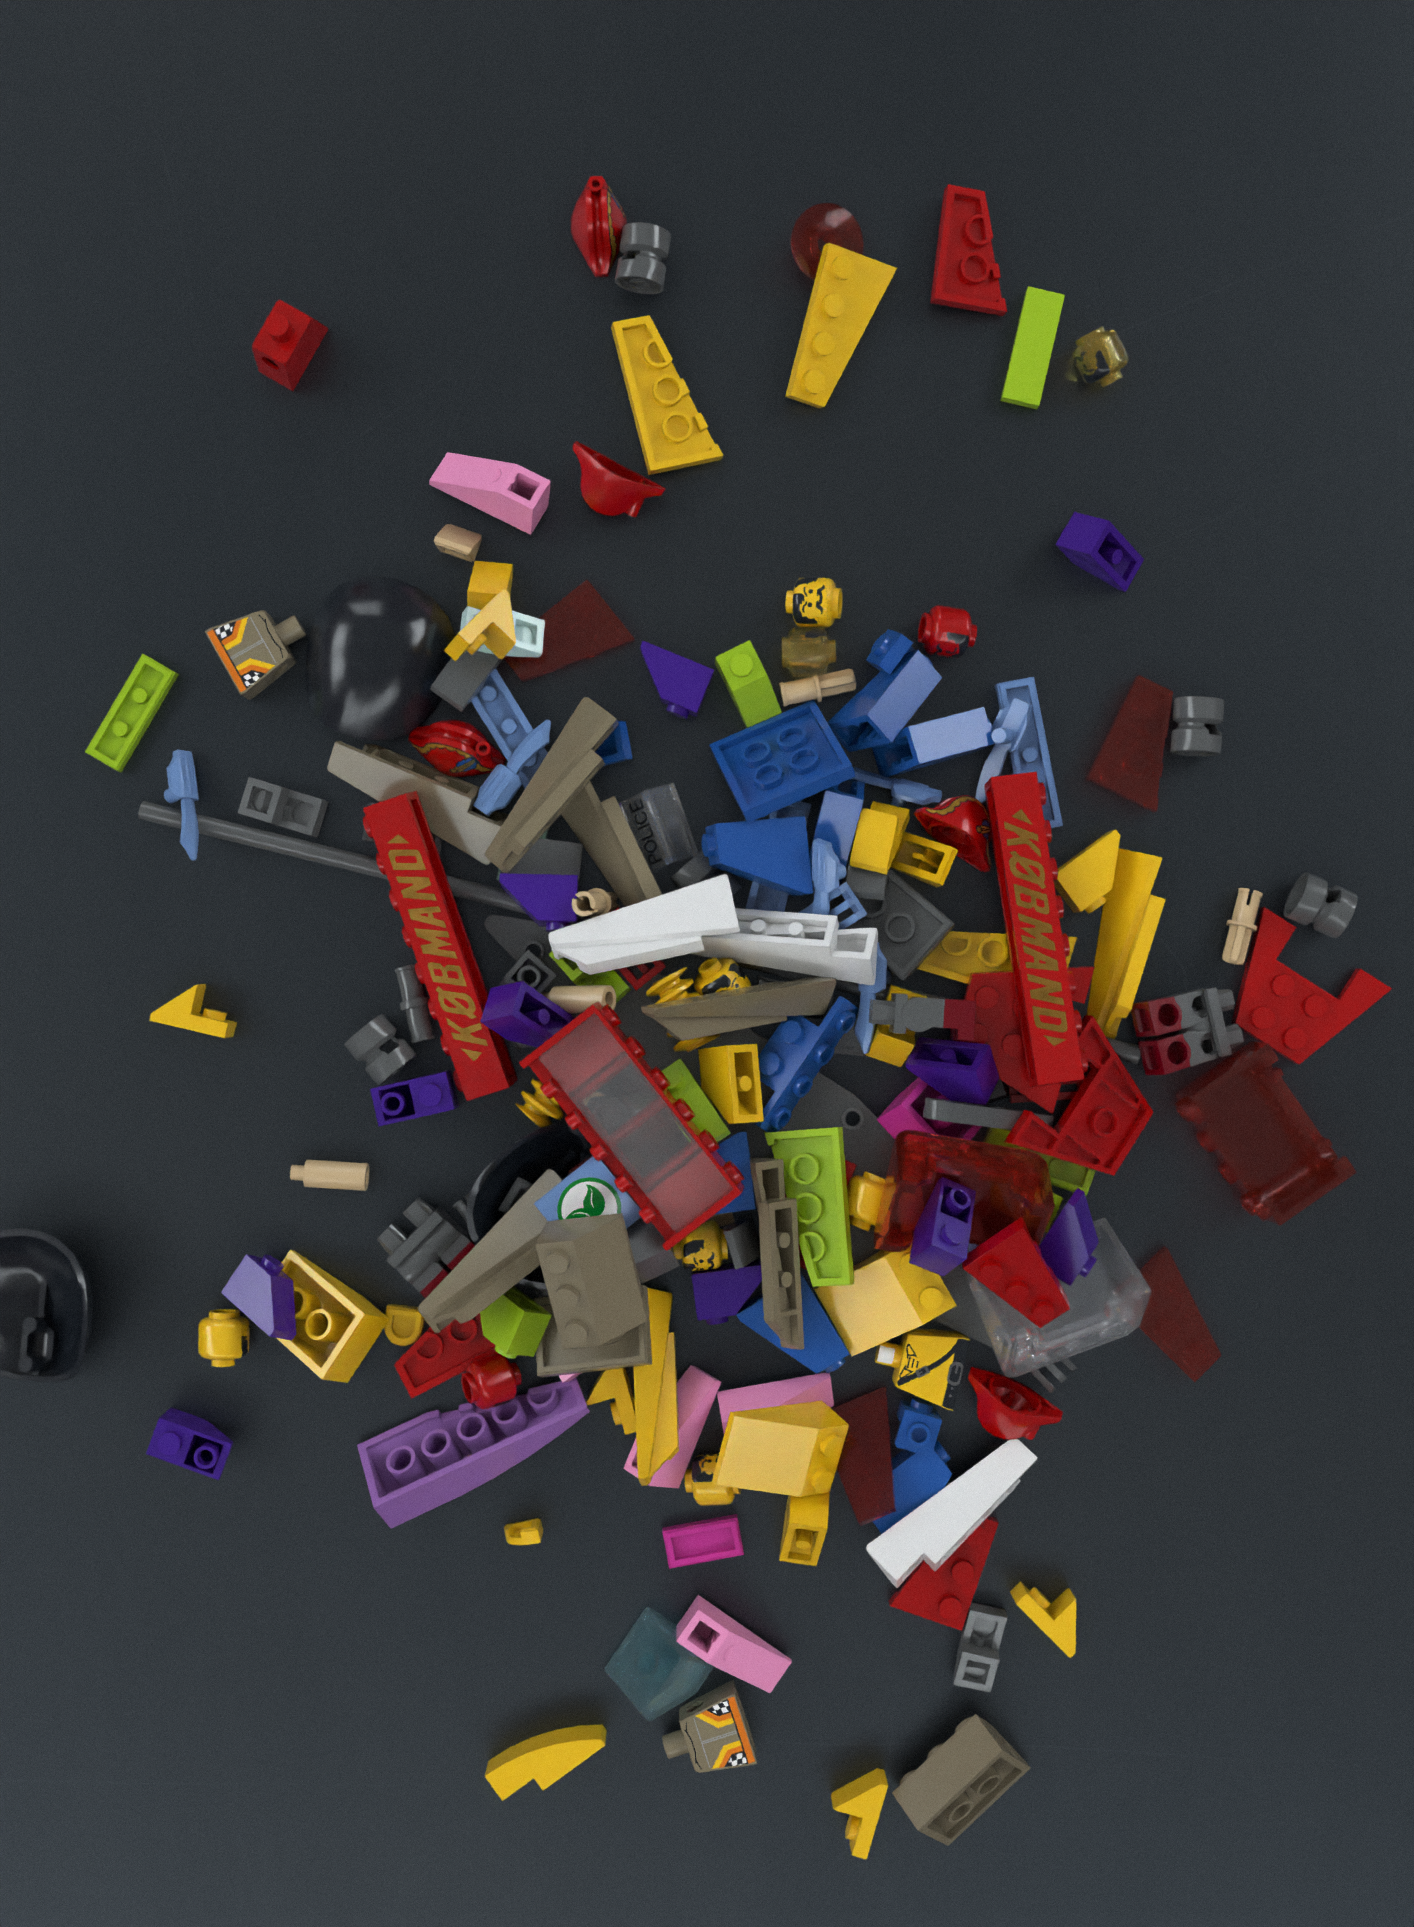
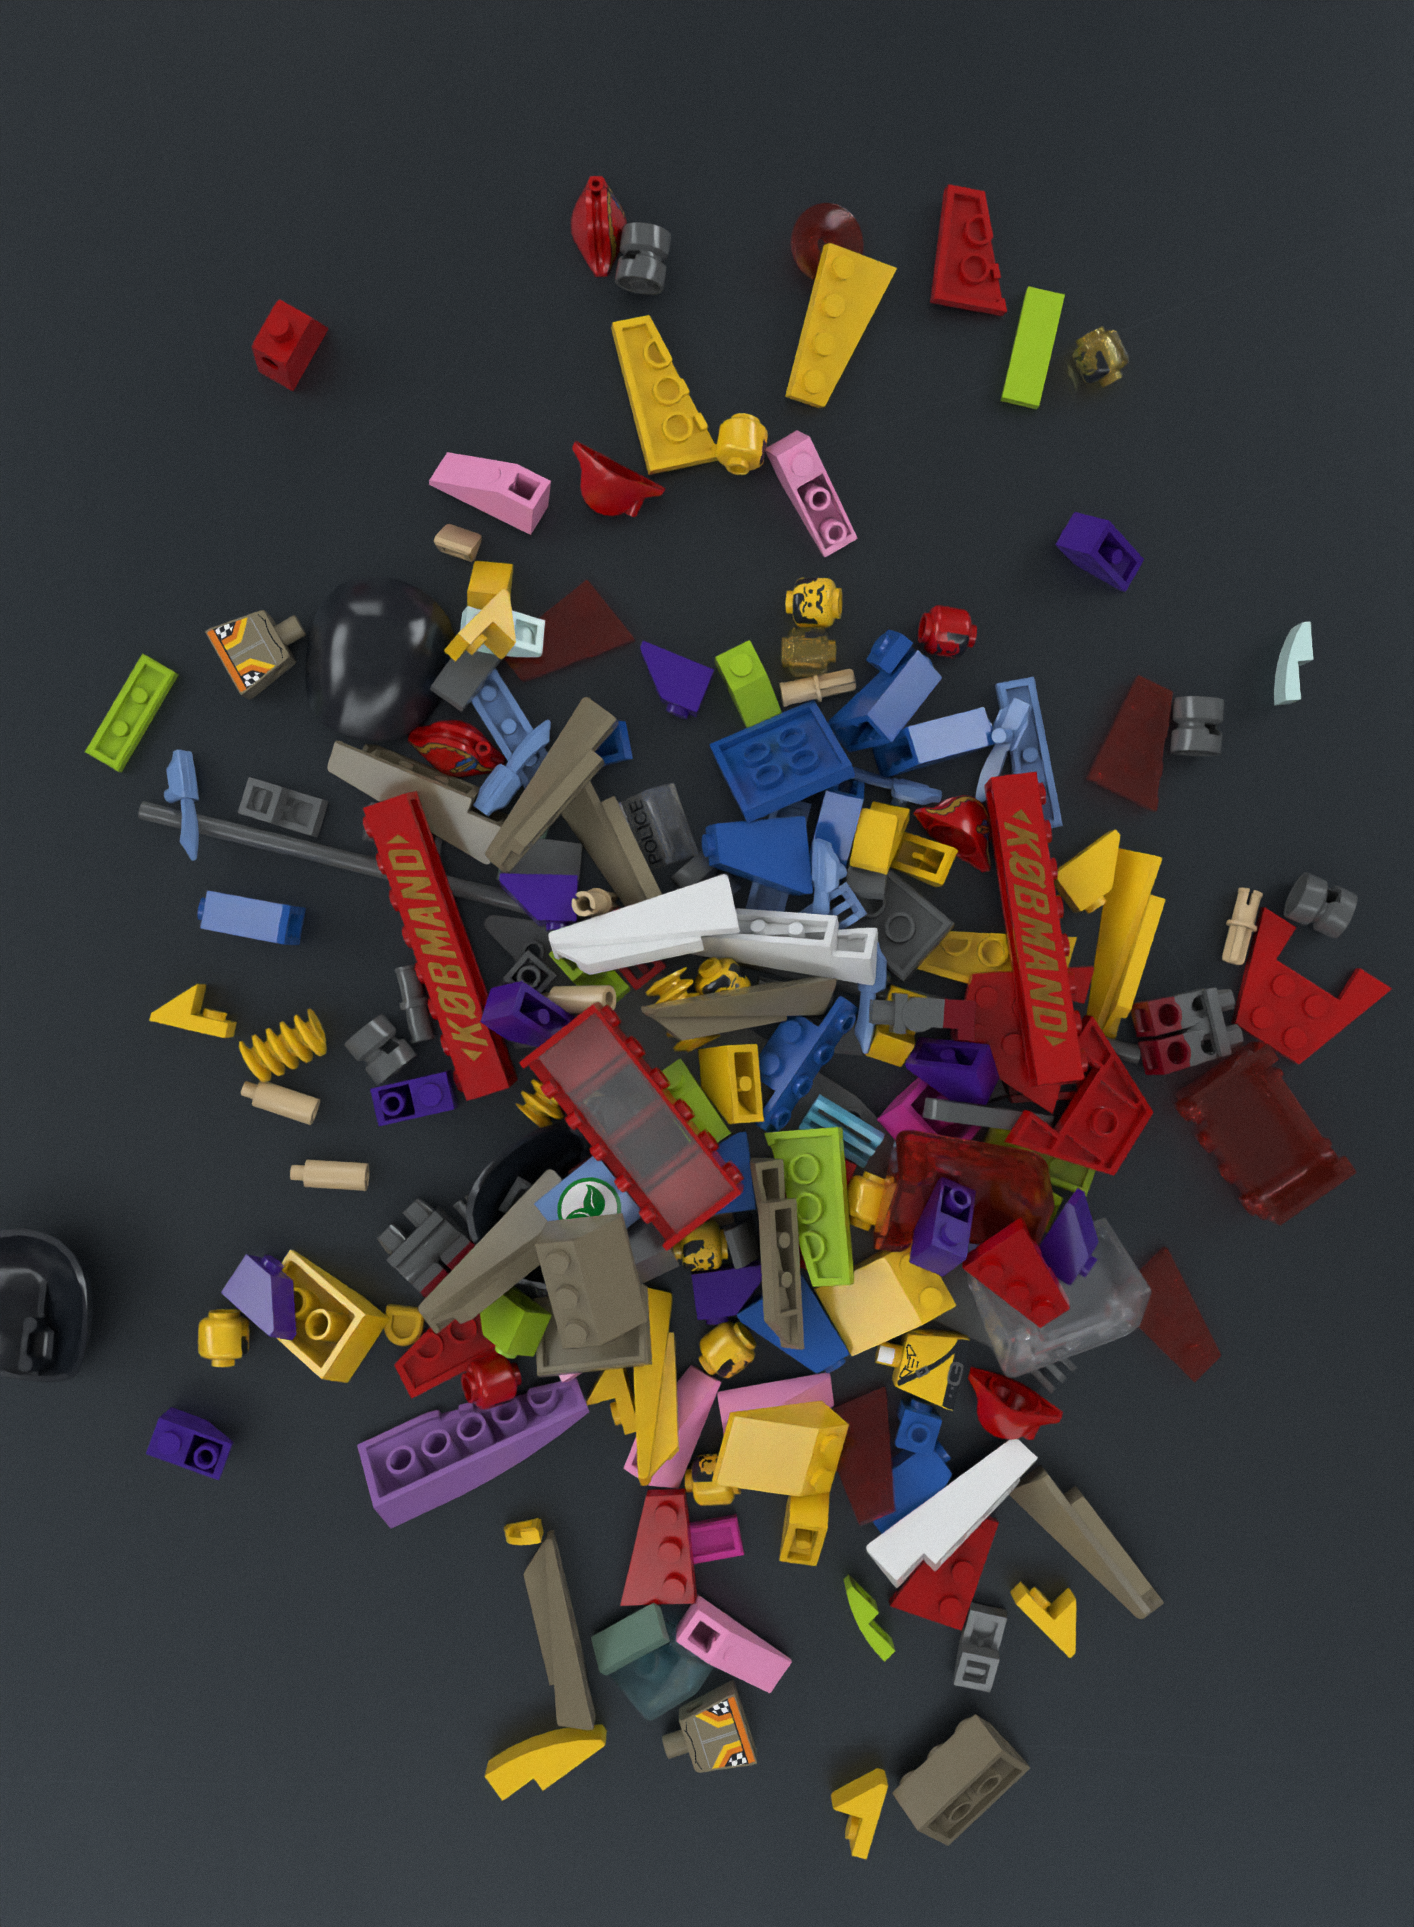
(251, 918): none -> slope
(282, 1101): none -> tan cylinder
(285, 1048): none -> yellow piece
(559, 1636): none -> dark tan wedge
(630, 1639): none -> sand green tile
(662, 1553): none -> red wing
(727, 1349): none -> yellow head
(741, 444): none -> yellow head
(811, 491): none -> bright pink slope
(851, 1153): none -> medium azure tile
(864, 1611): none -> lime slope
(1087, 1539): none -> dark tan wedge
(1295, 652): none -> light aqua slope

